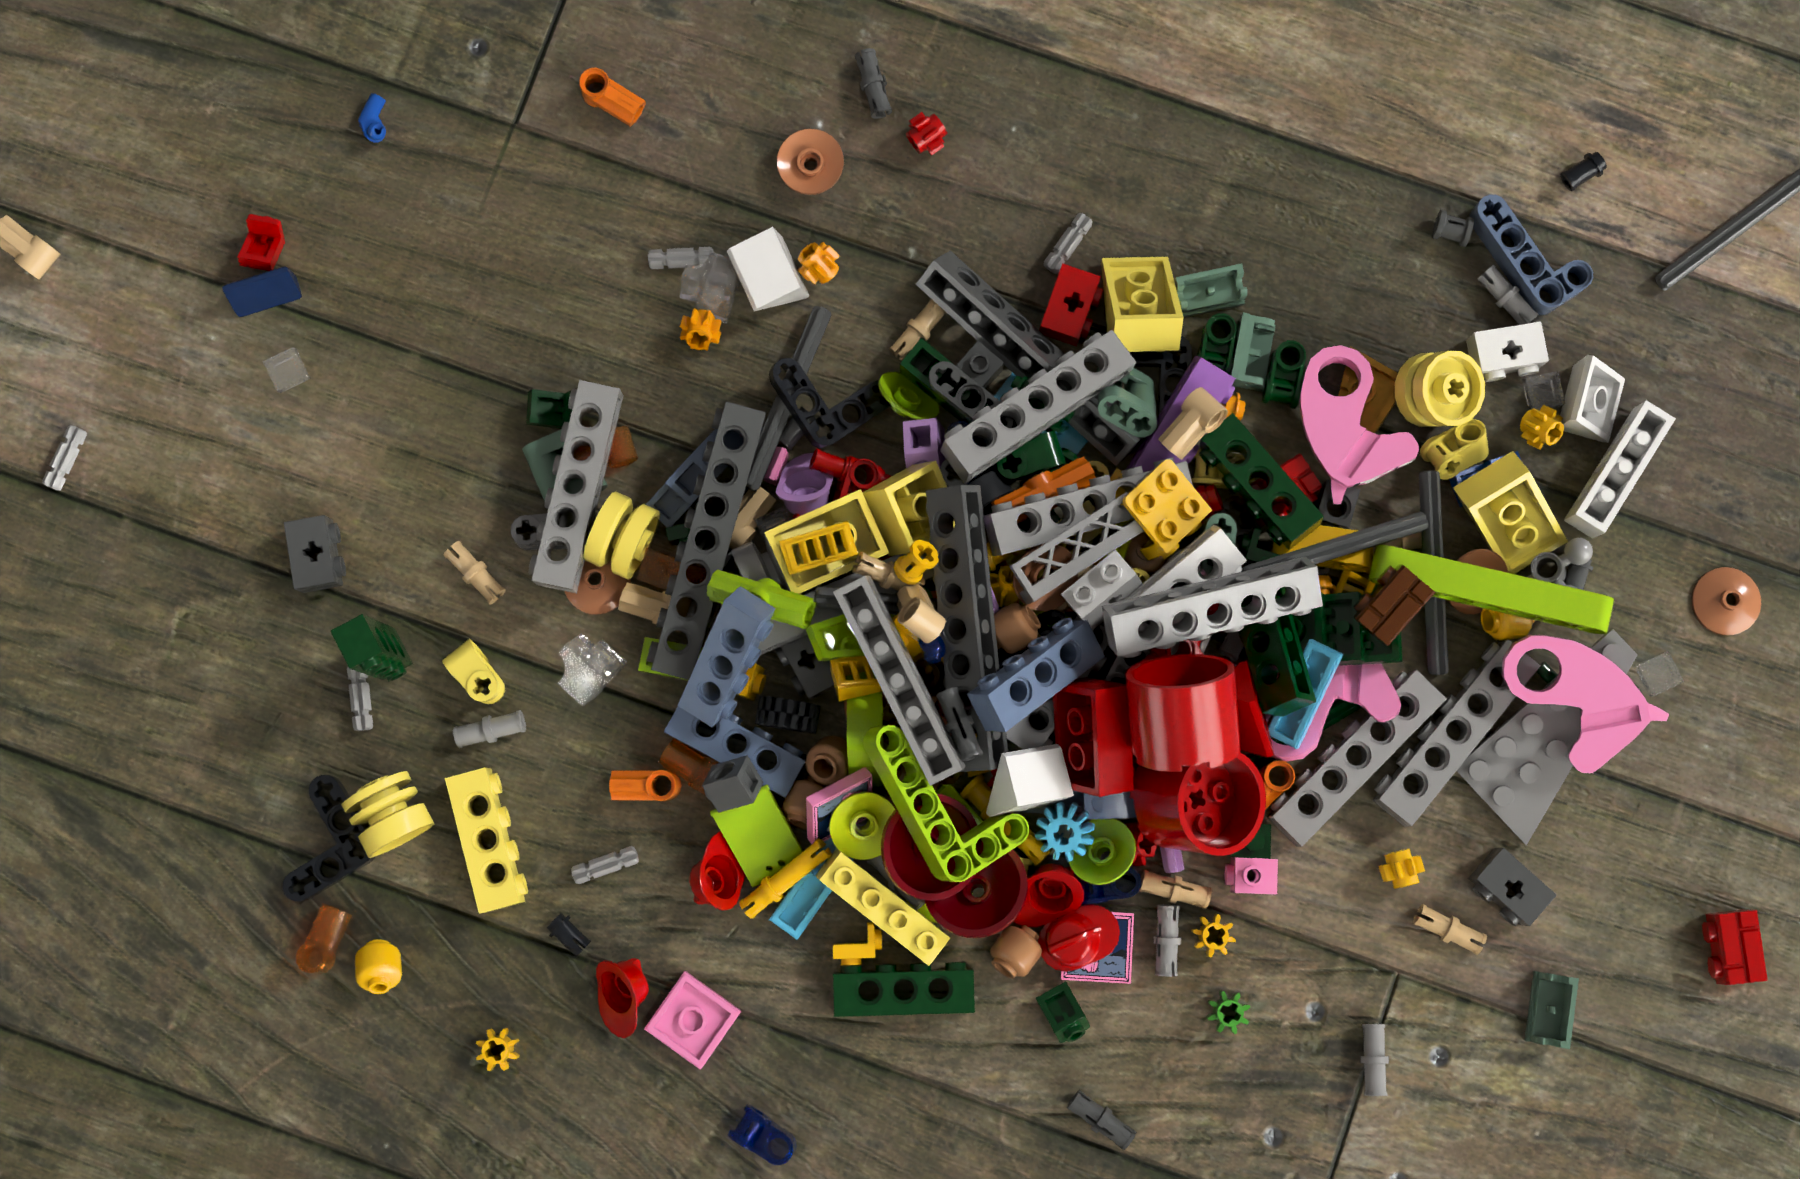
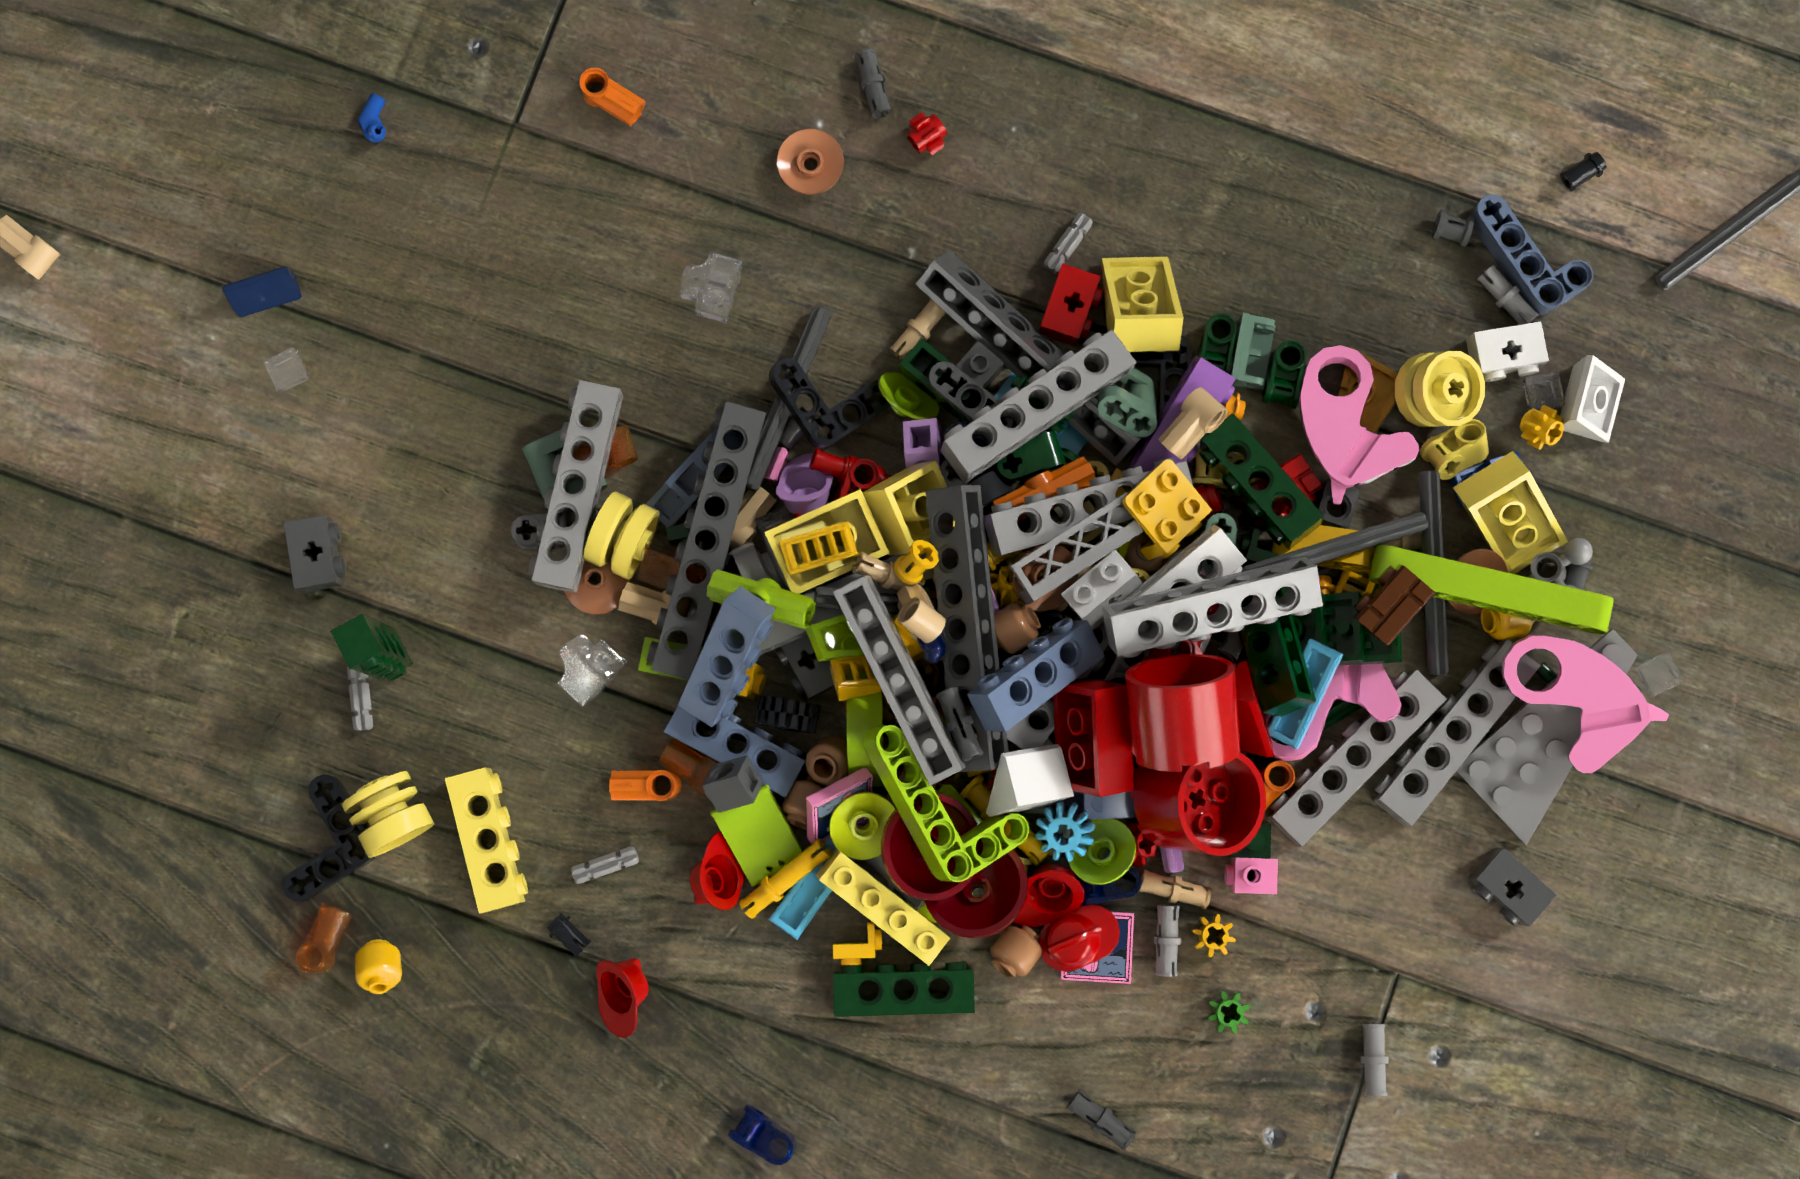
(64, 457): light grey axle -> none
(262, 243): red bracket -> none
(471, 669): light yellow piece -> none
(474, 572): tan pin -> none
(489, 729): light grey pin -> none
(497, 1059): yellow gear -> none
(548, 408): dark green bracket -> none
(678, 257): light grey axle -> none
(692, 1020): bright pink tile -> none
(700, 329): light orange gear -> none
(767, 270): white slope -> none
(818, 263): light orange gear -> none
(1063, 1013): dark green bracket -> none
(1211, 290): sand green hinge -> none
(1401, 868): yellow gear -> none
(1450, 929): tan pin -> none
(1551, 1009): sand green hinge -> none
(1619, 469): white brick -> none
(1711, 605): nougat dish -> none
(1735, 947): red brick -> none

